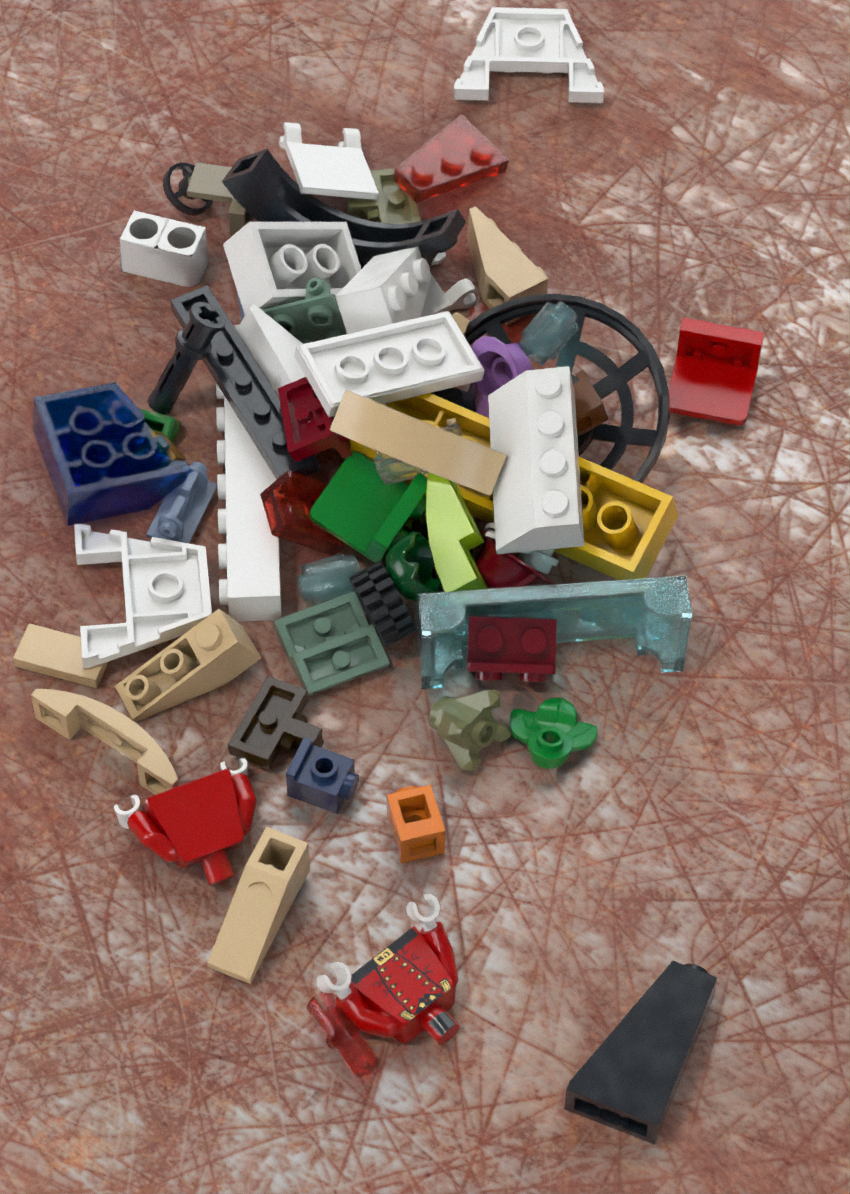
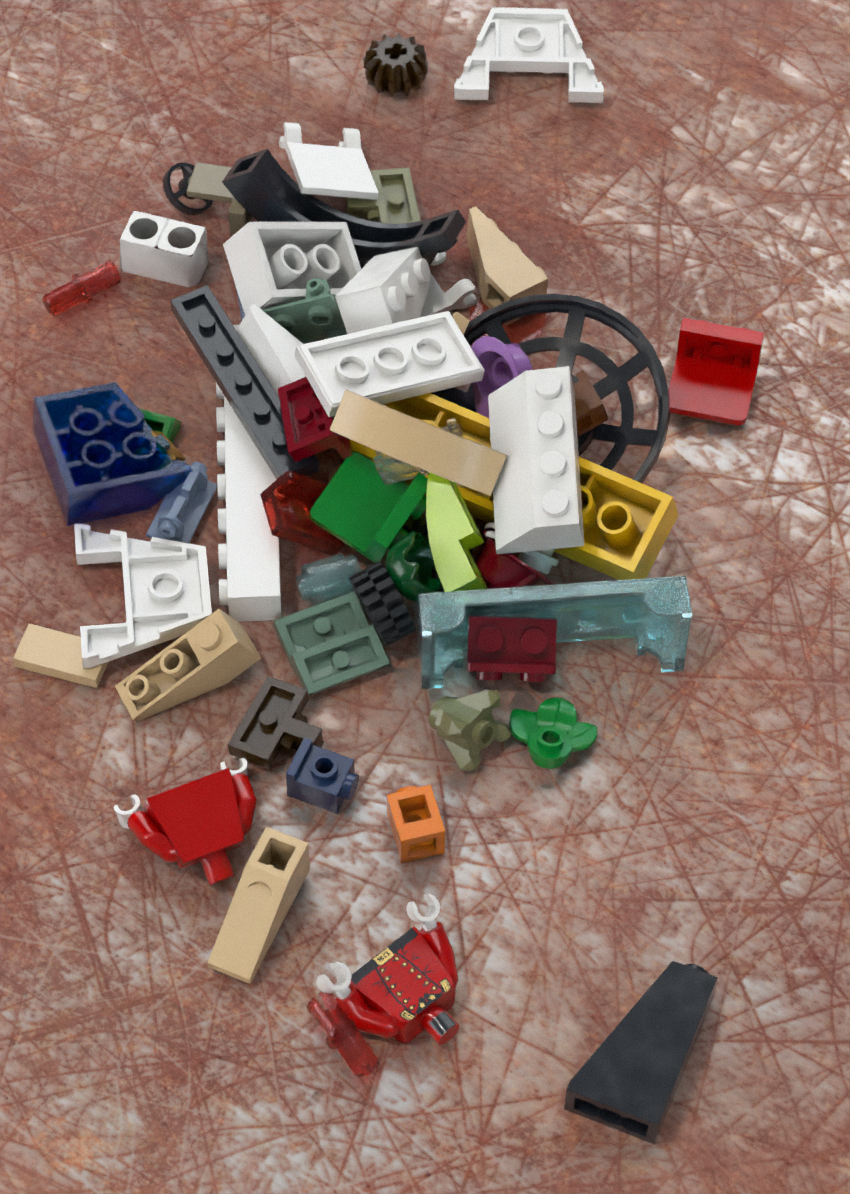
(70, 712): tan slope -> none
(82, 288): none -> clear red axle
(191, 346): black pin -> none
(395, 64): none -> dark brown gear
(449, 161): clear red wing -> none
(549, 332): clear light blue brick -> none

